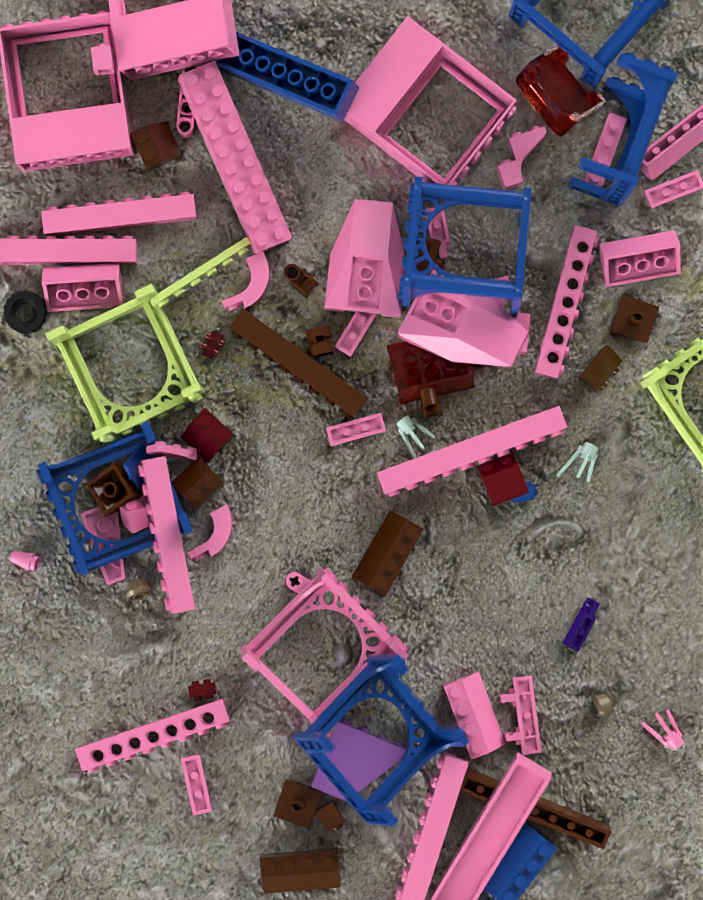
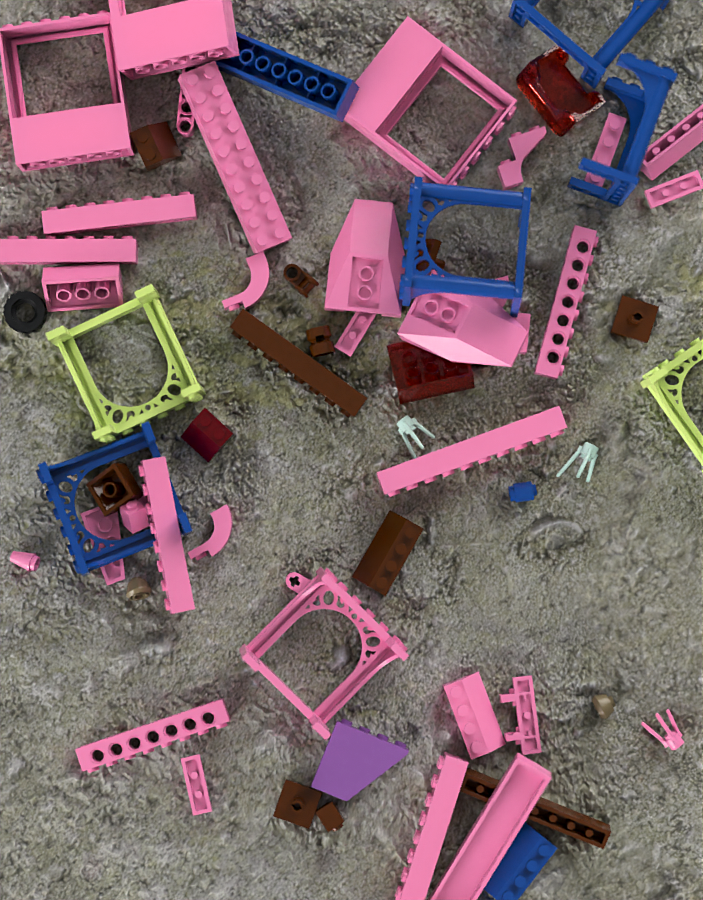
(102, 59): bright pink brick -> none
(132, 463): blue piece -> none
(173, 451): bright pink hinge -> none
(194, 278): yellowish green plate -> none
(198, 483): reddish brown slope -> none
(206, 689): dark red piece -> none
(214, 341): dark red piece -> none
(300, 870): reddish brown slope -> none
(356, 429): bright pink plate -> none
(430, 403): reddish brown piece -> none
(434, 741): blue arch -> none
(439, 230): bright pink hinge -> none
(502, 479): dark red slope -> none
(581, 625): dark purple hinge -> none
(601, 368): reddish brown slope -> none
(640, 258): bright pink slope -> none

